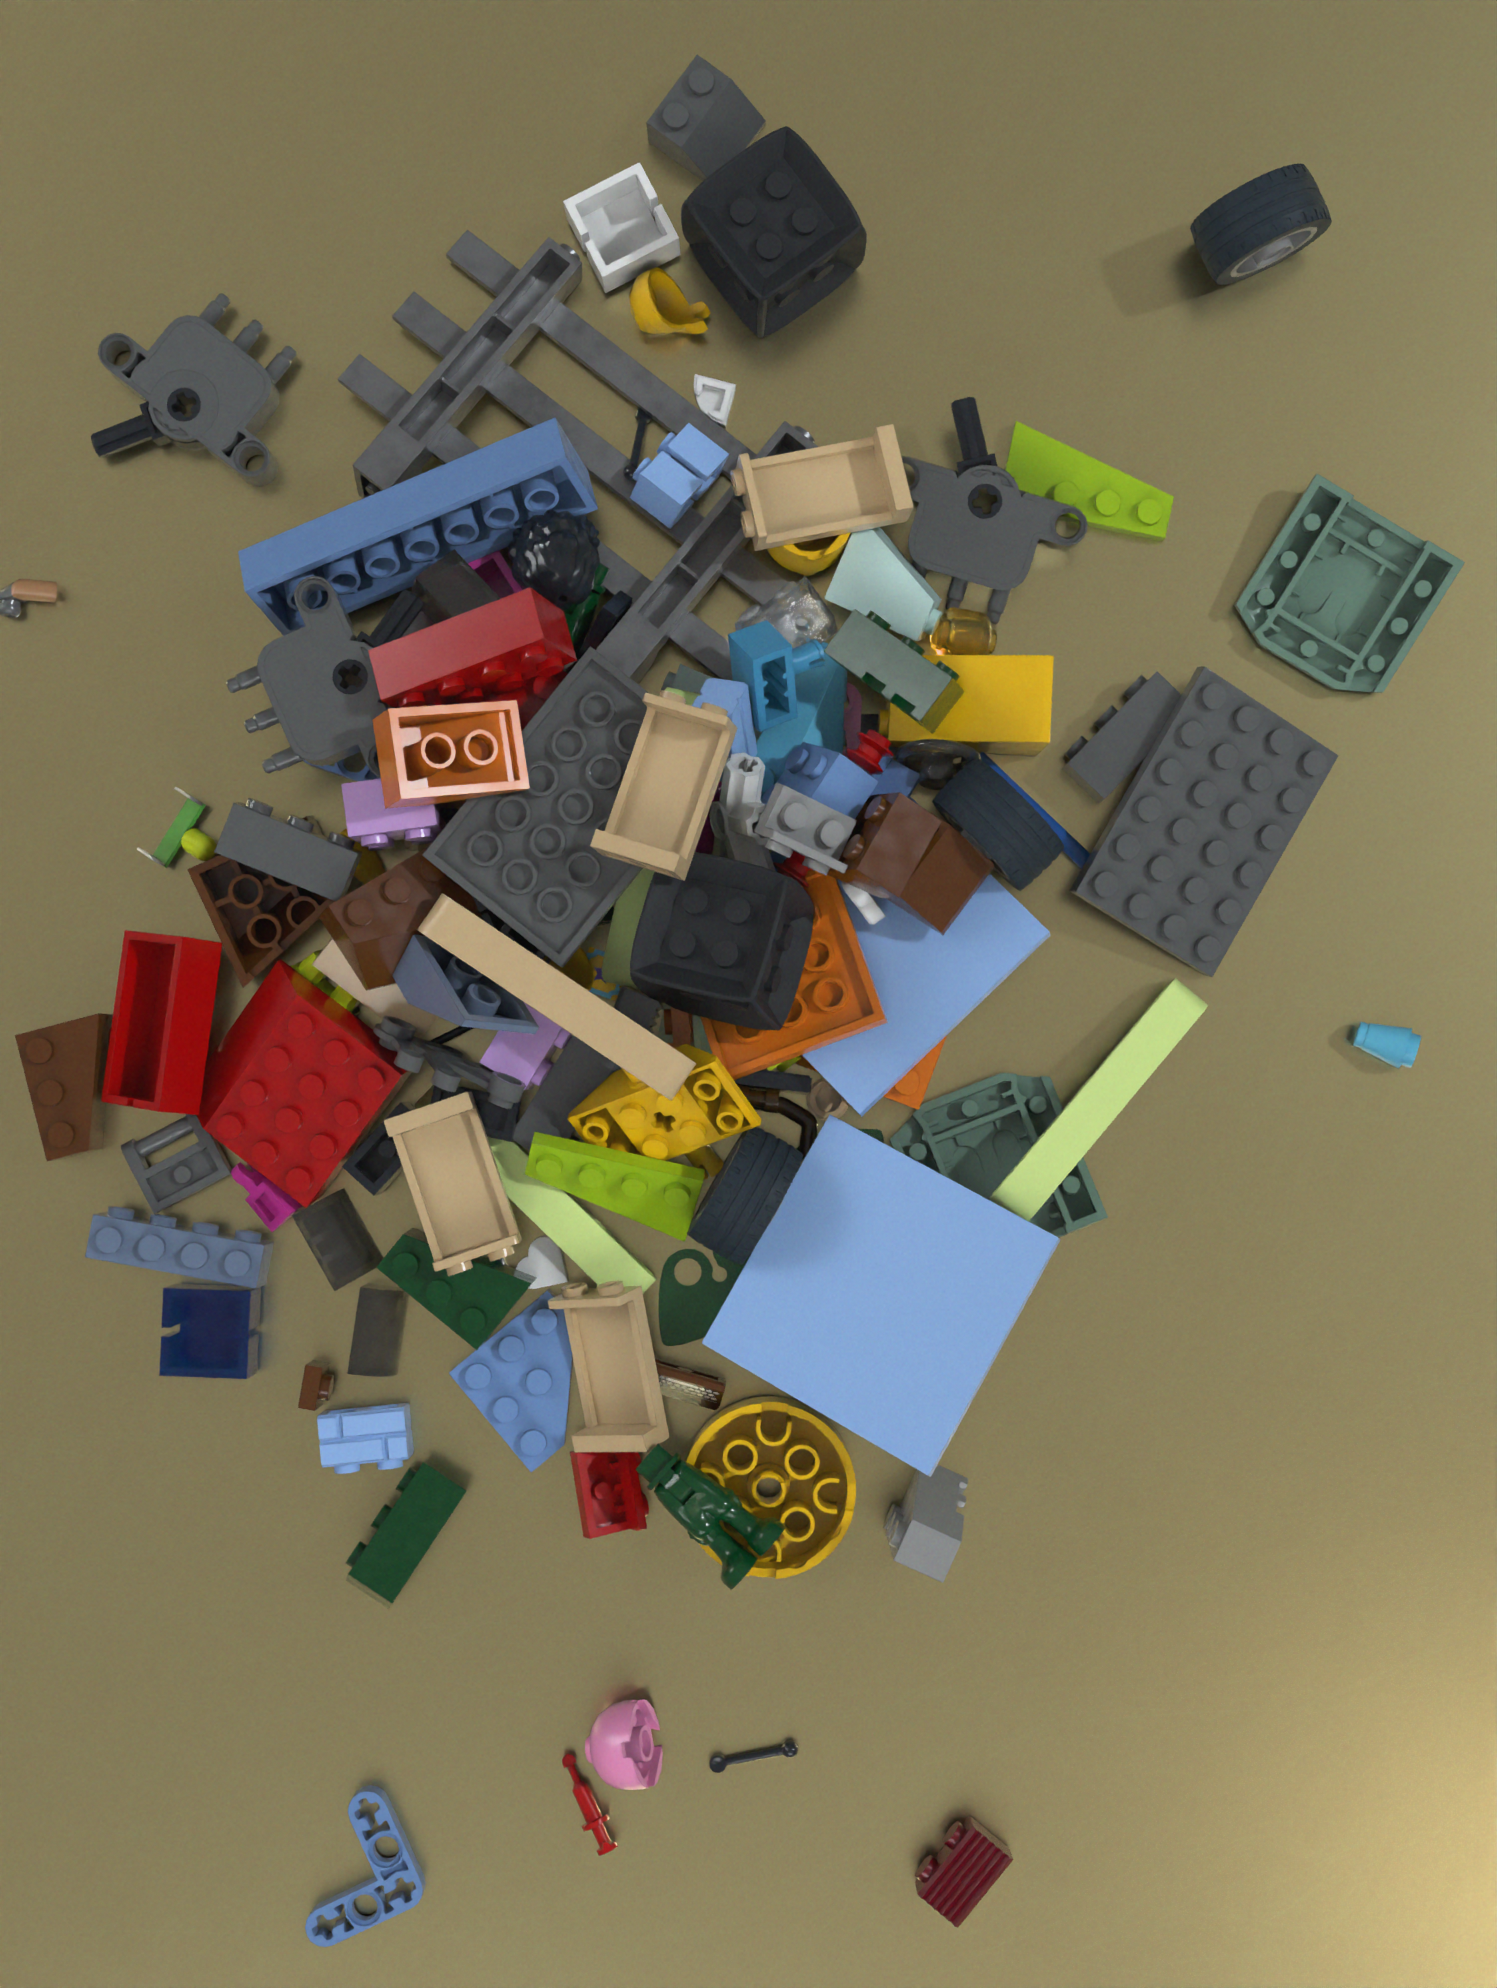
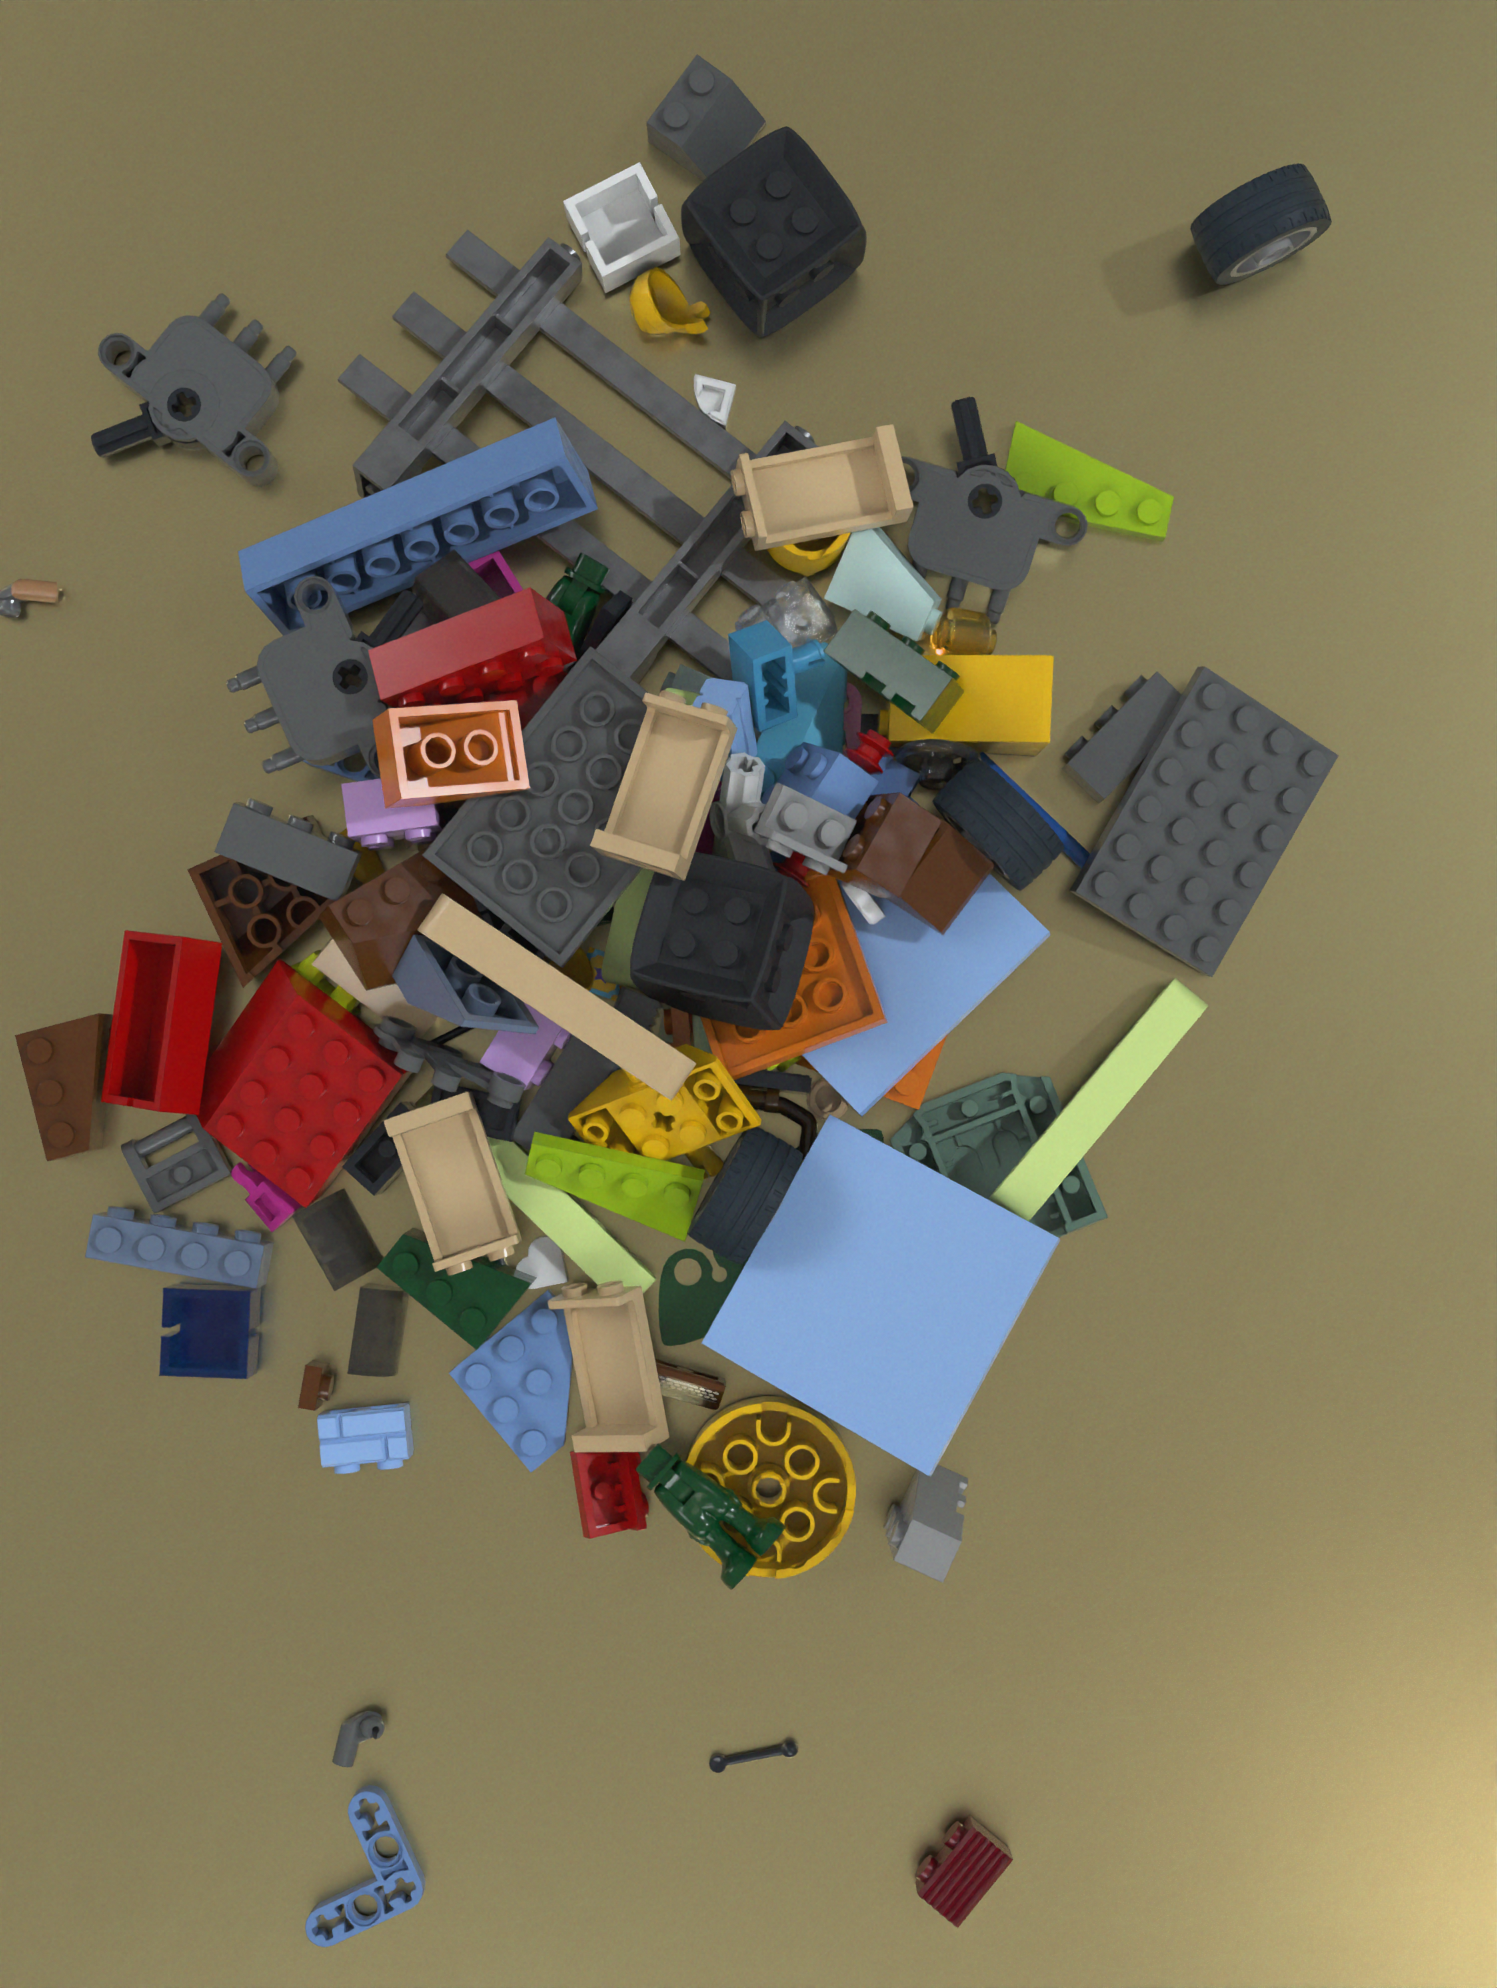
(181, 833): piece -> none
(355, 1731): none -> dark grey arm
(403, 1534): dark green wedge -> none
(556, 557): black hair -> none
(589, 1808): red piece -> none
(624, 1746): bright pink cylinder -> none
(642, 419): black hinge -> none
(681, 470): light blue piece -> none
(1344, 591): sand green wedge -> none
(1389, 1043): medium azure cone -> none

